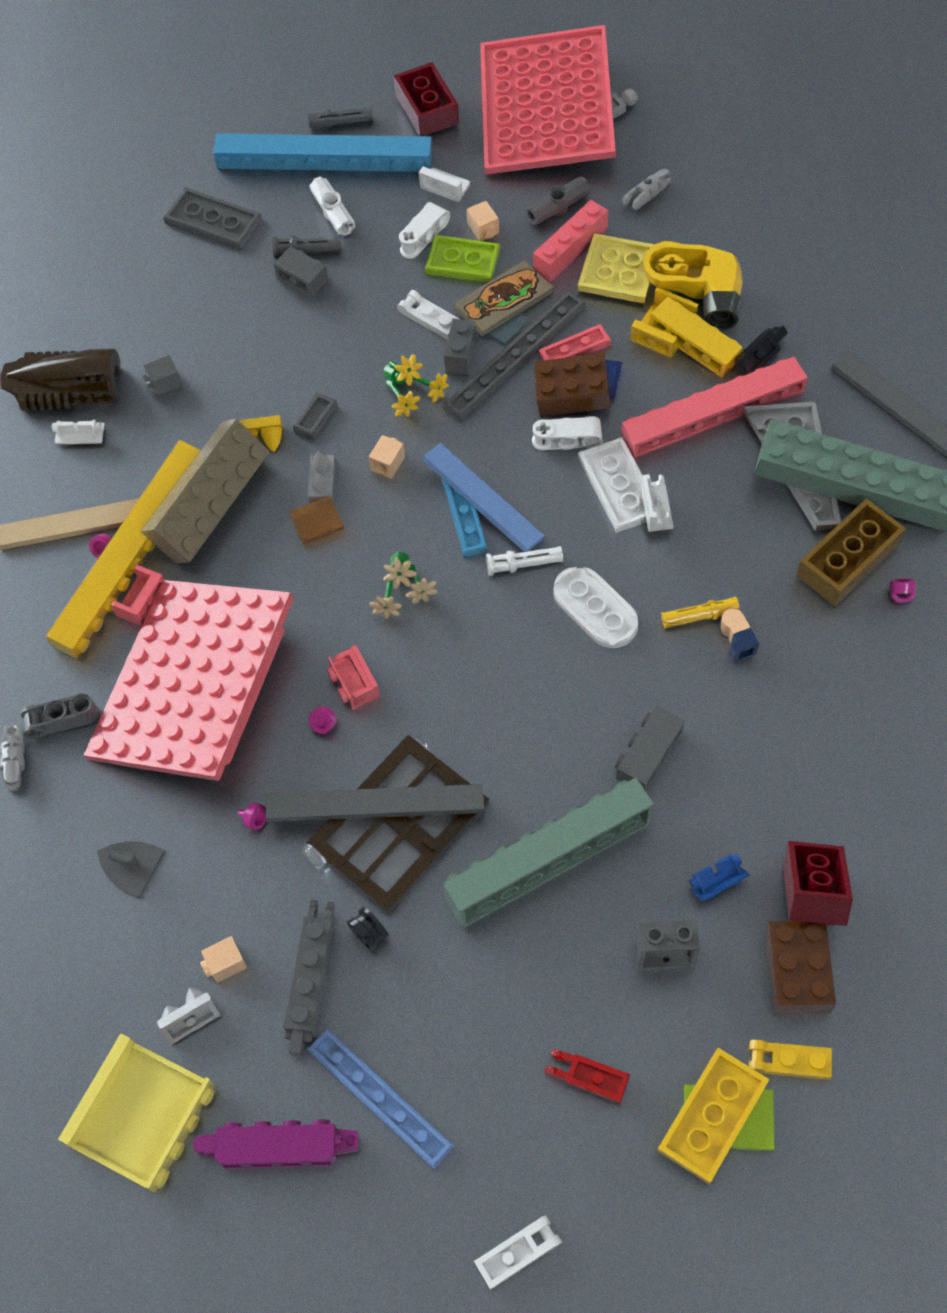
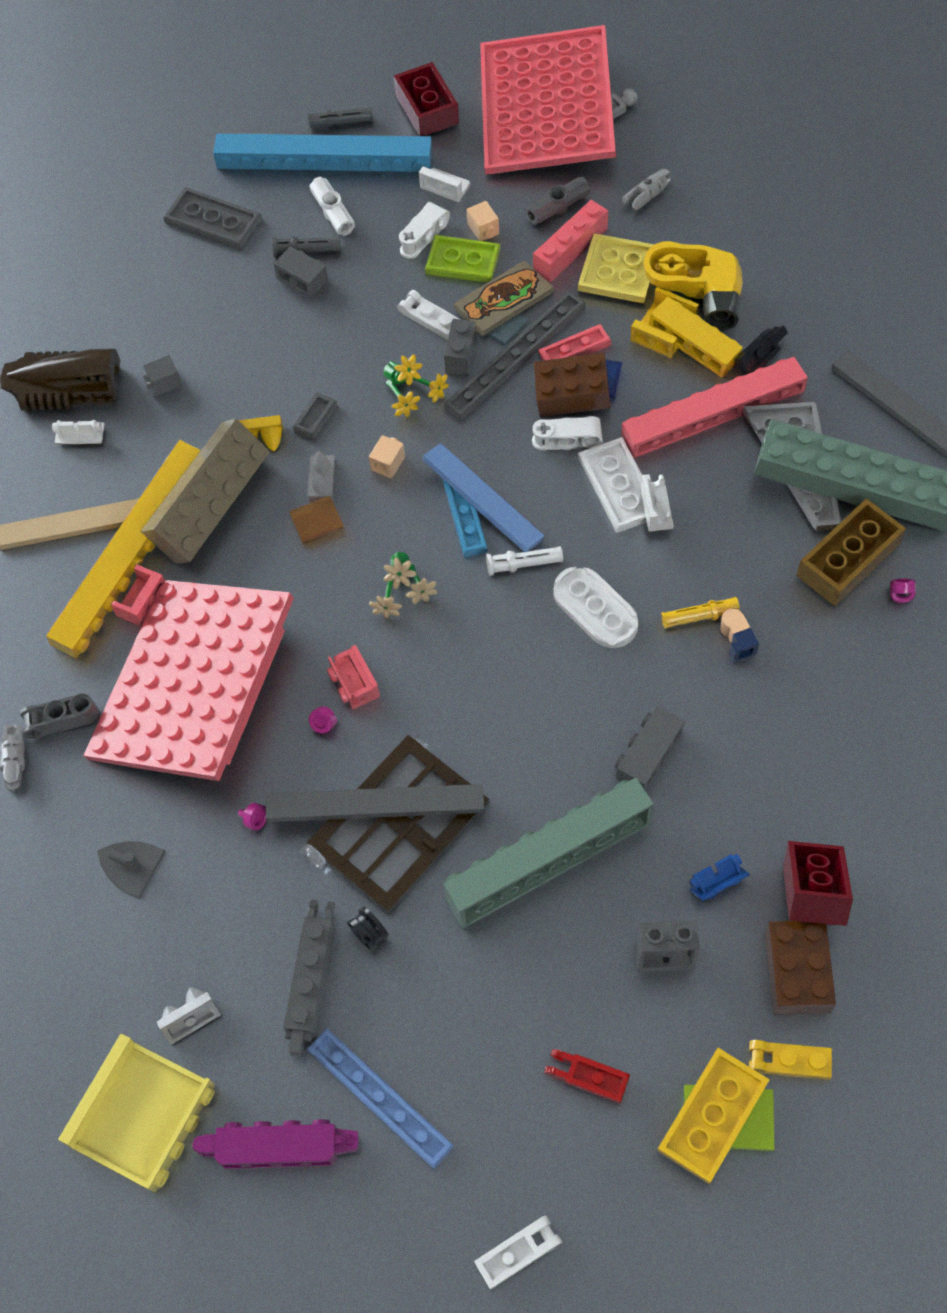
(98, 544): dark pink tile -> none
(222, 960): light nougat brick -> none

